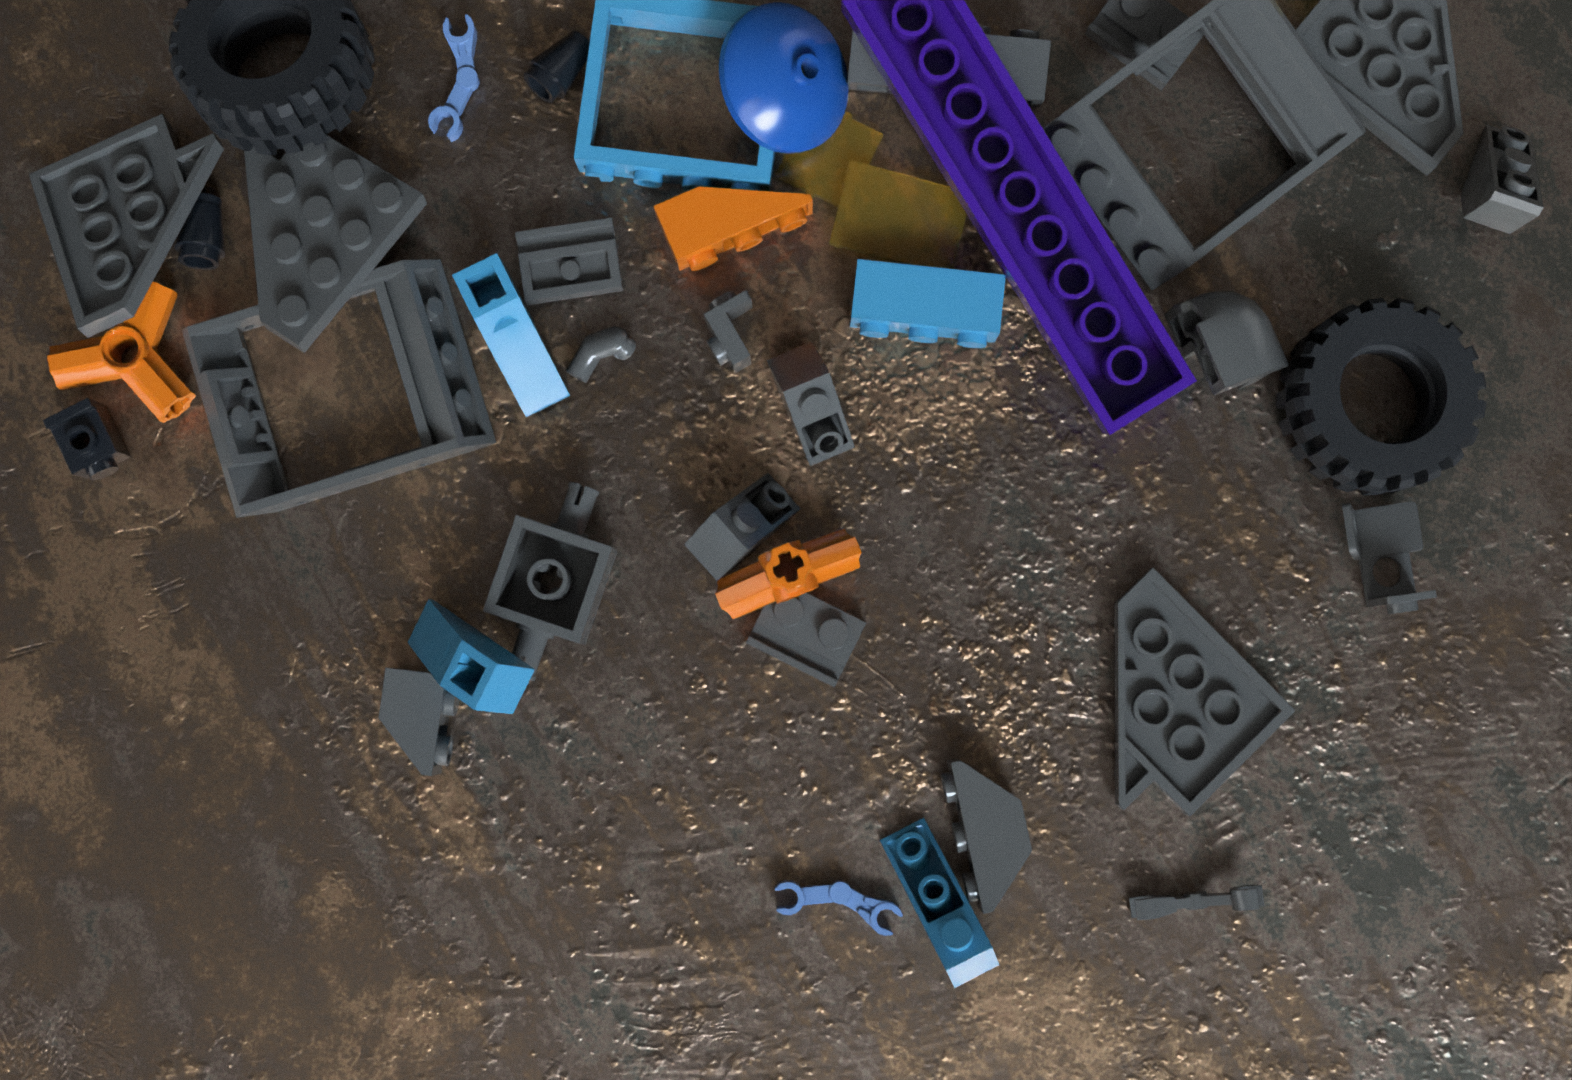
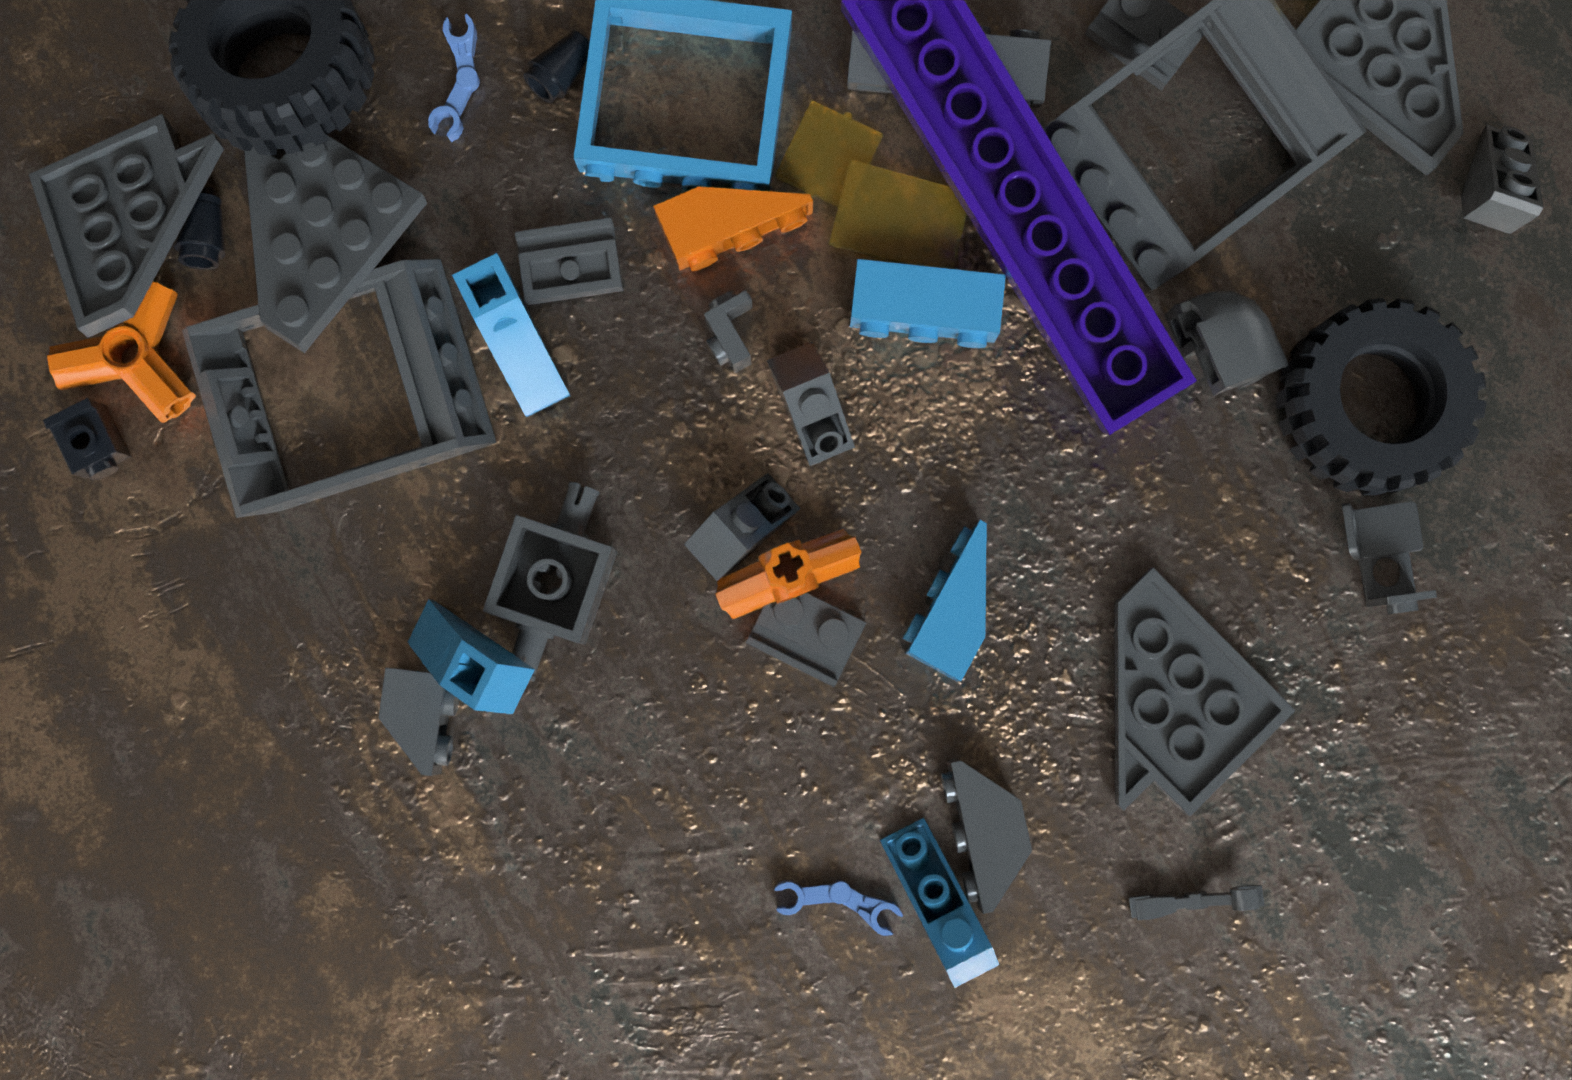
(598, 346): dark grey arm -> none
(765, 79): blue dish -> none
(957, 617): none -> dark azure slope

